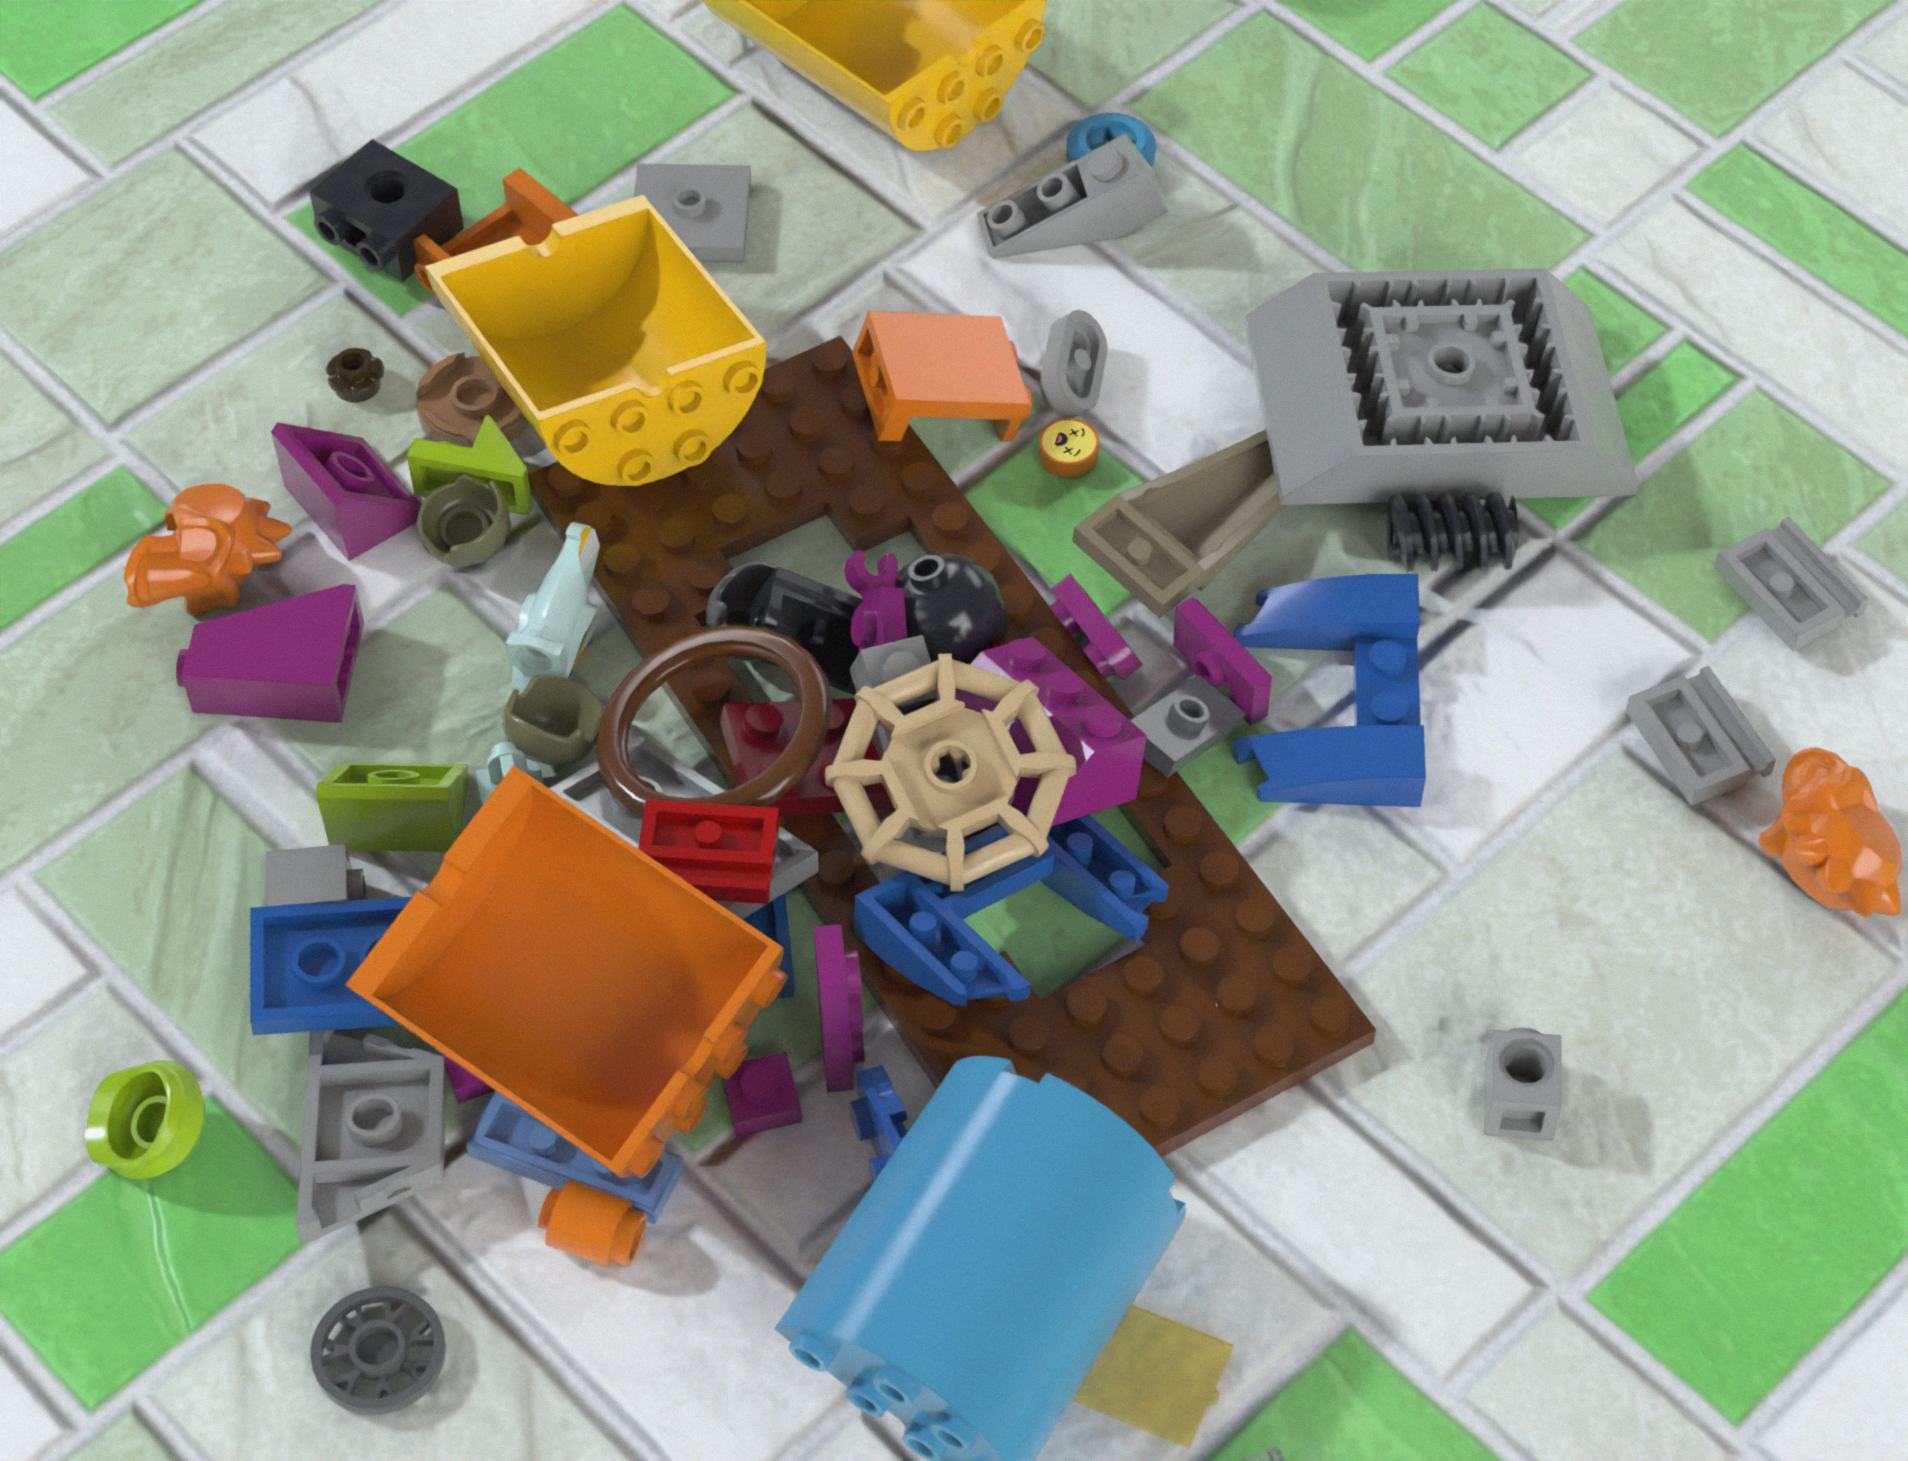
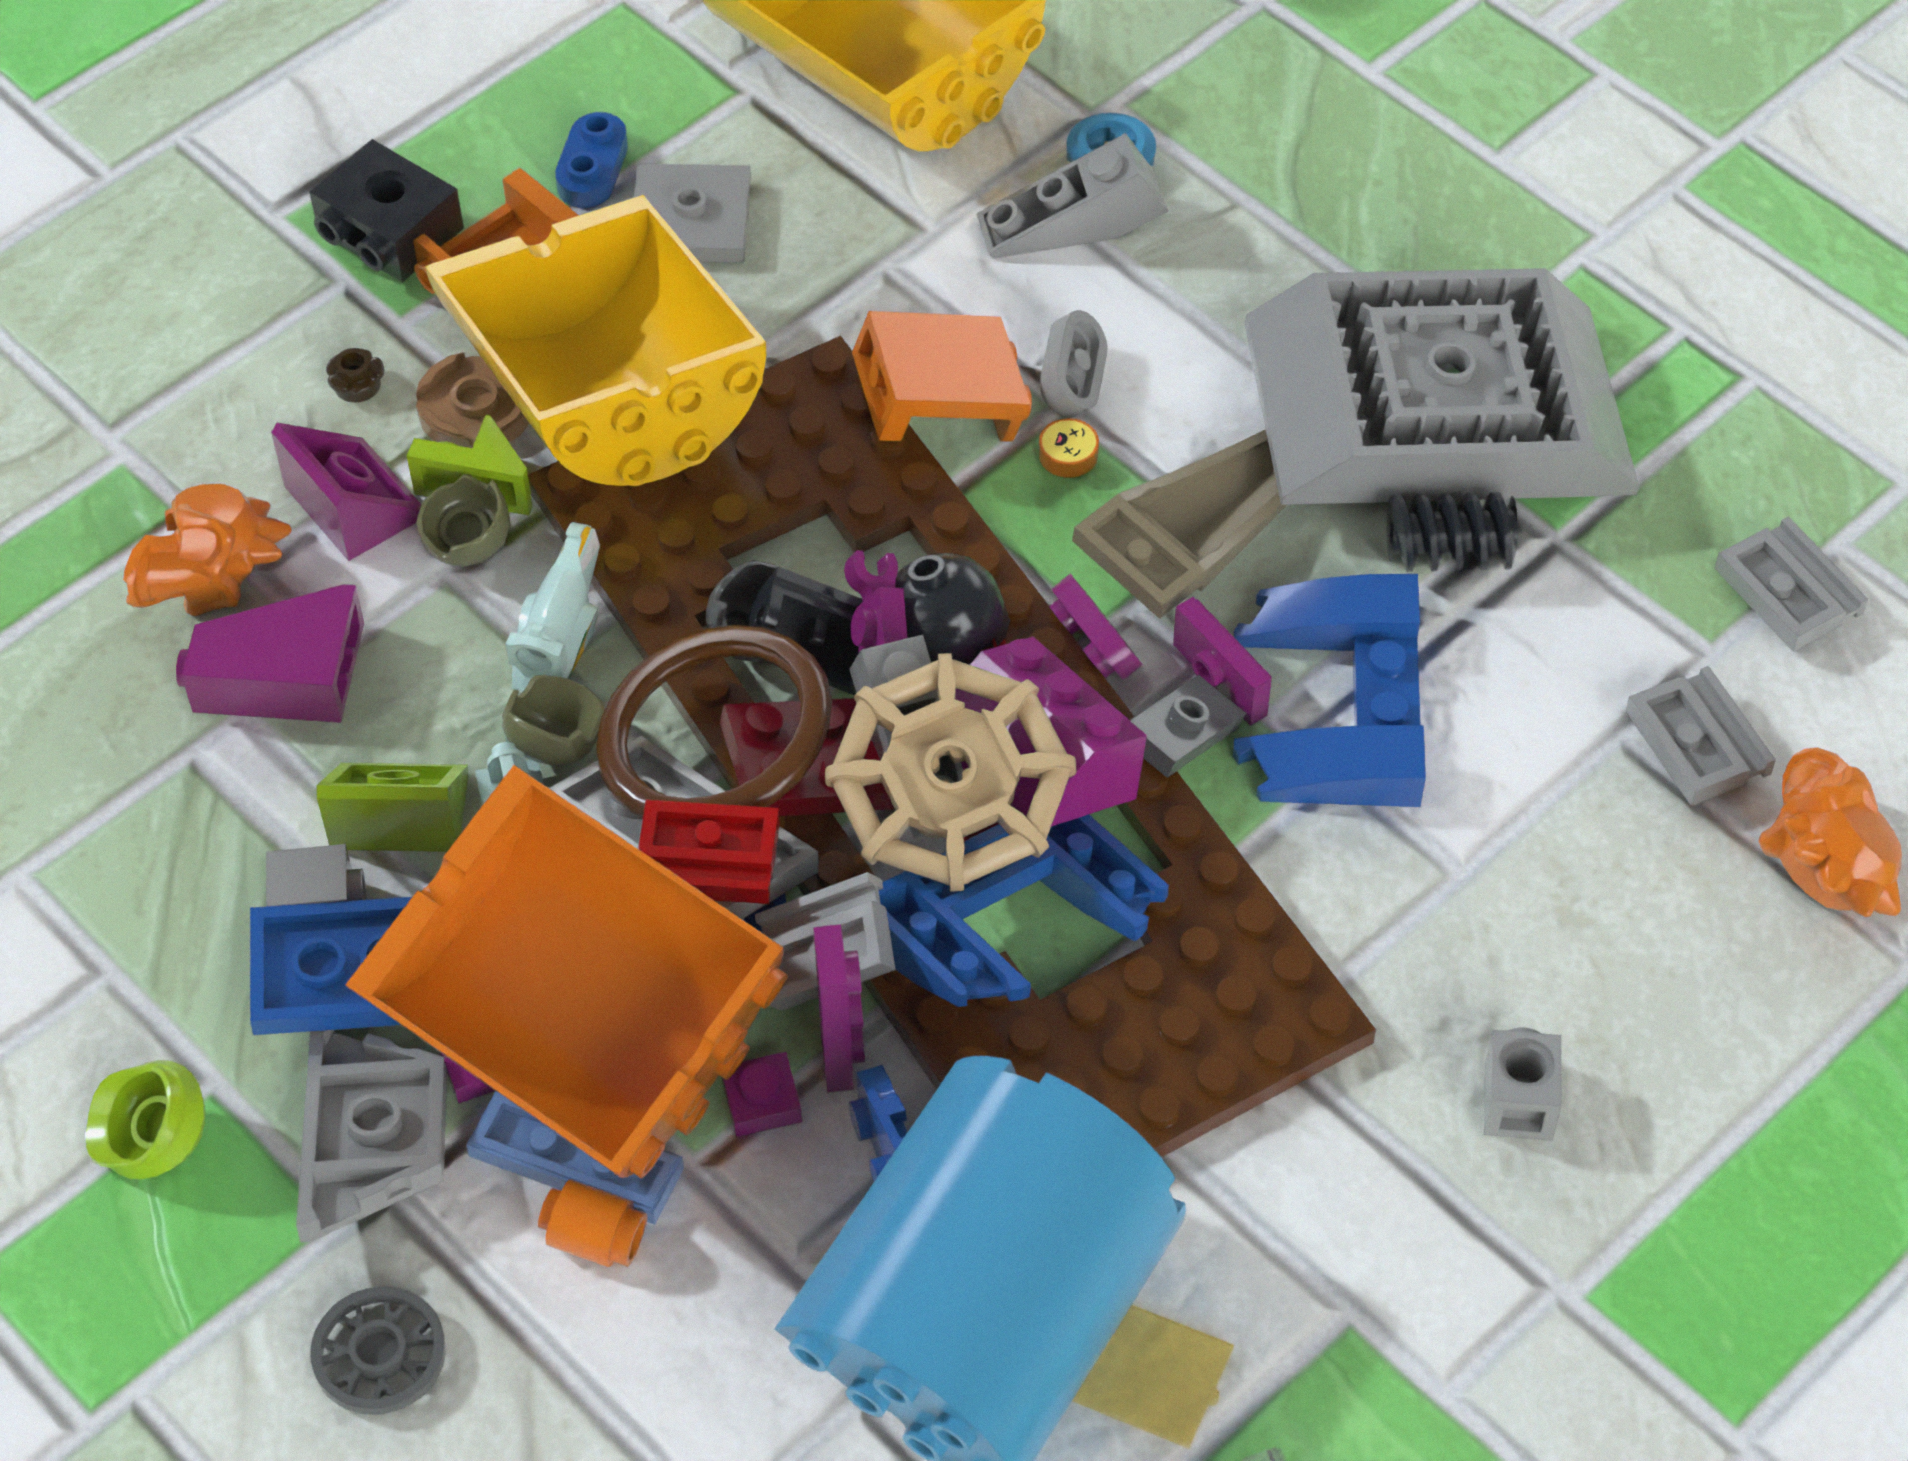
(591, 160): none -> blue plate
(863, 924): none -> light grey plate

